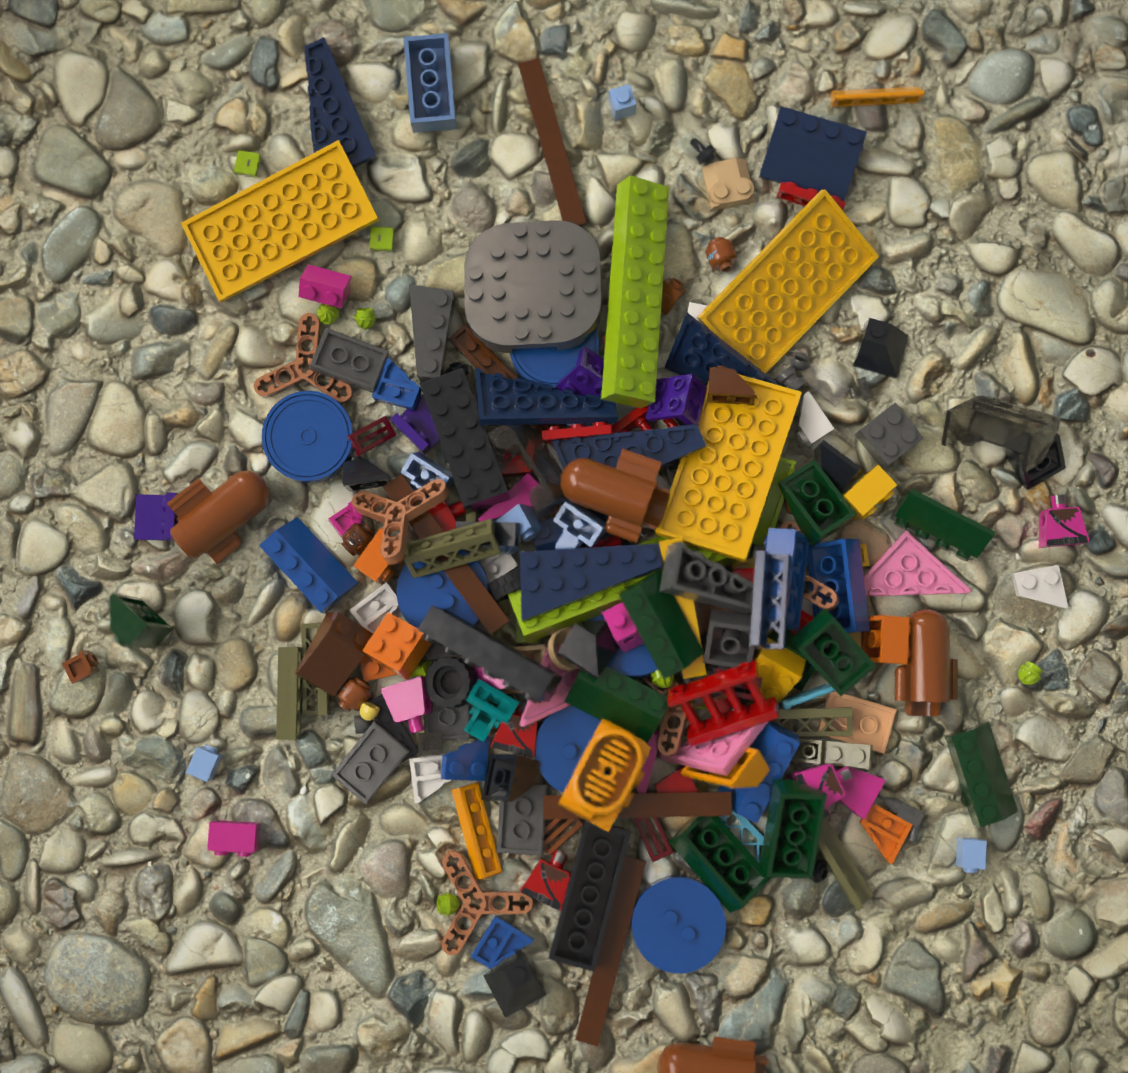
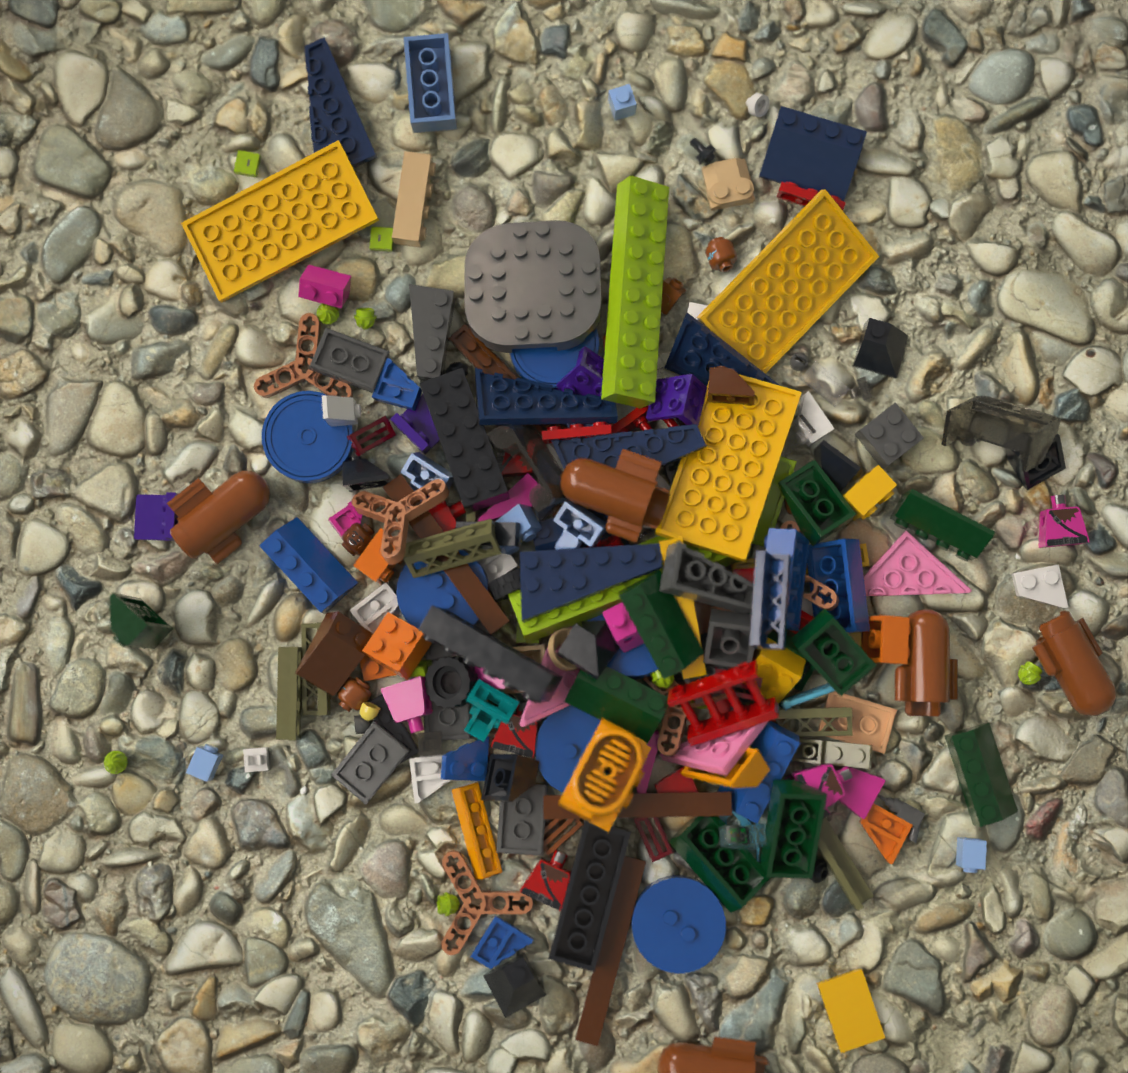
(81, 666): dark orange bracket -> none
(115, 762): none -> lime plate
(233, 837): dark pink brick -> none
(256, 759): none -> white tile
(340, 410): none -> white slope
(412, 199): none -> tan brick
(551, 142): reddish brown tile -> none
(742, 836): none -> clear light blue leg
(758, 104): none -> white tile
(789, 379): dark grey wheel -> none
(798, 434): none -> clear tile
(850, 1010): none -> yellow tile
(882, 96): light orange slope -> none
(1073, 658): none -> dark orange piece

